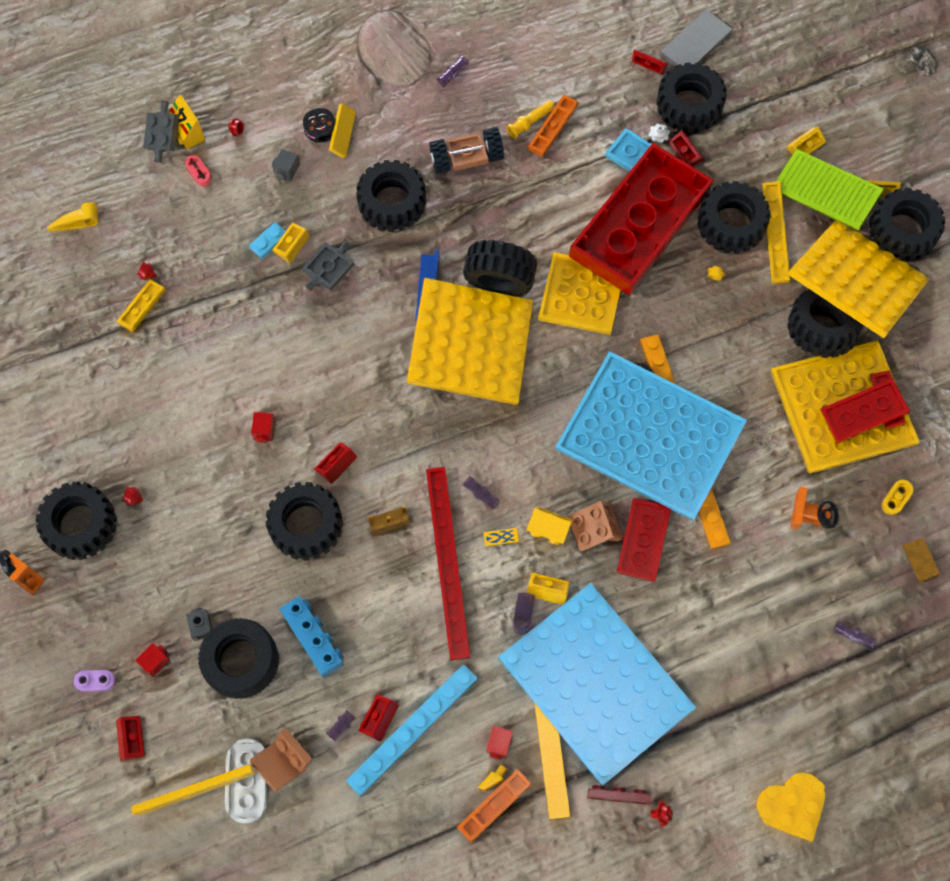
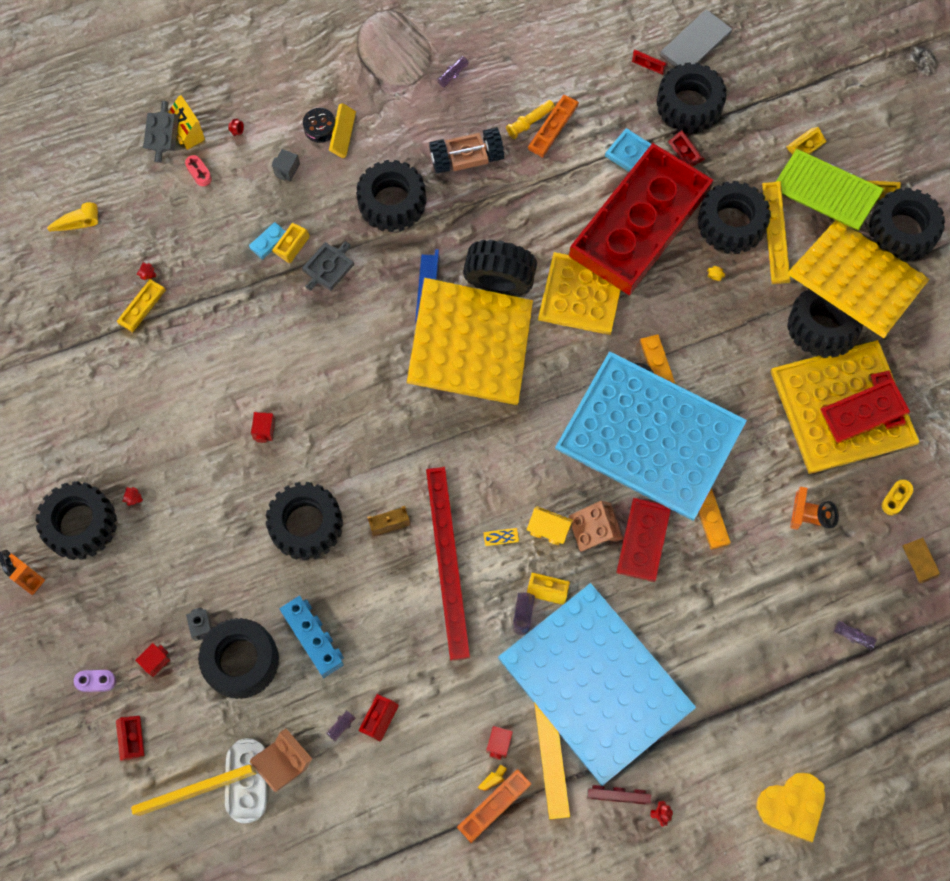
(335, 462): red slope -> none
(411, 730): medium azure plate -> none
(481, 492): clear purple pin -> none
(659, 133): white plant -> none

